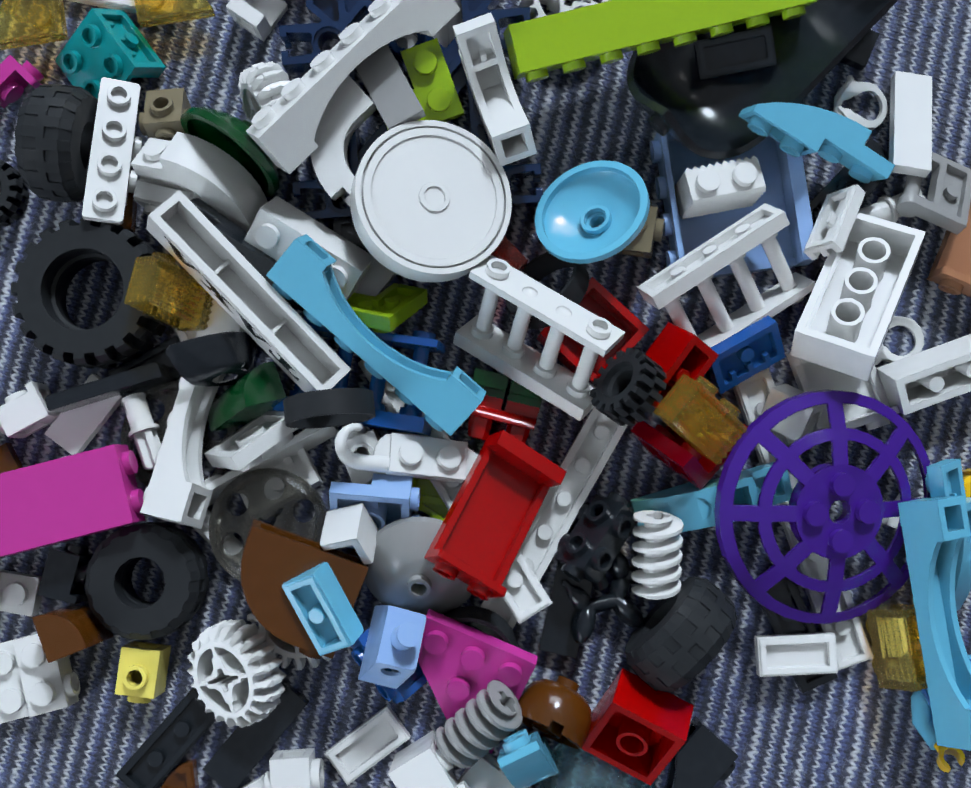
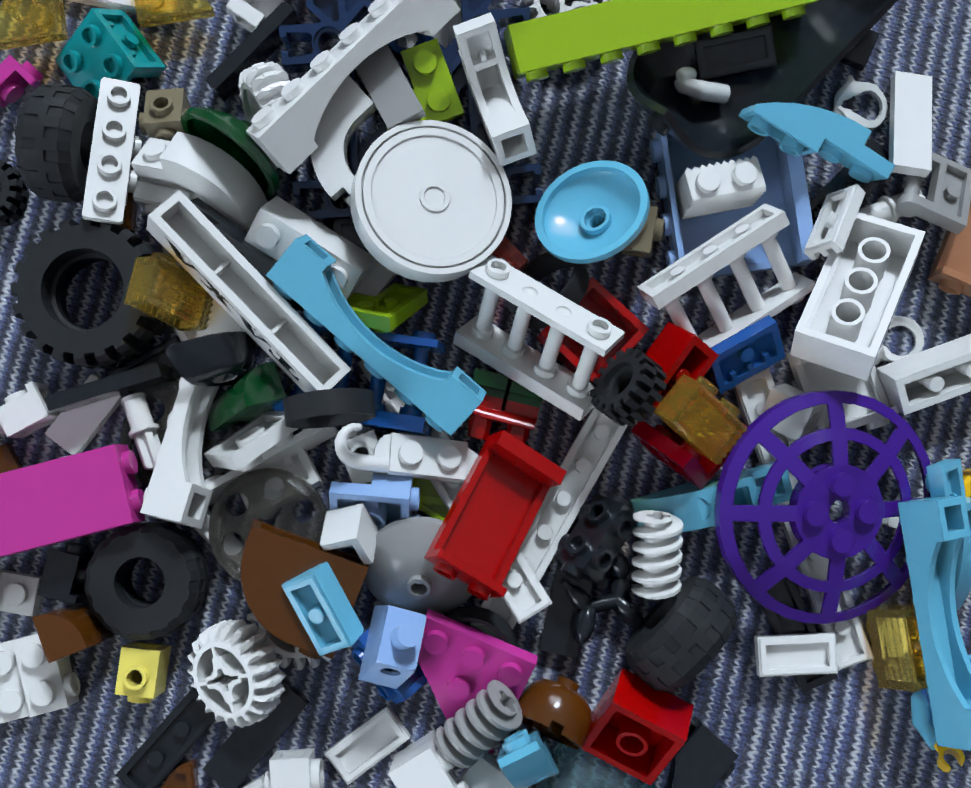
(252, 50): none -> black tile
(699, 89): none -> white arm

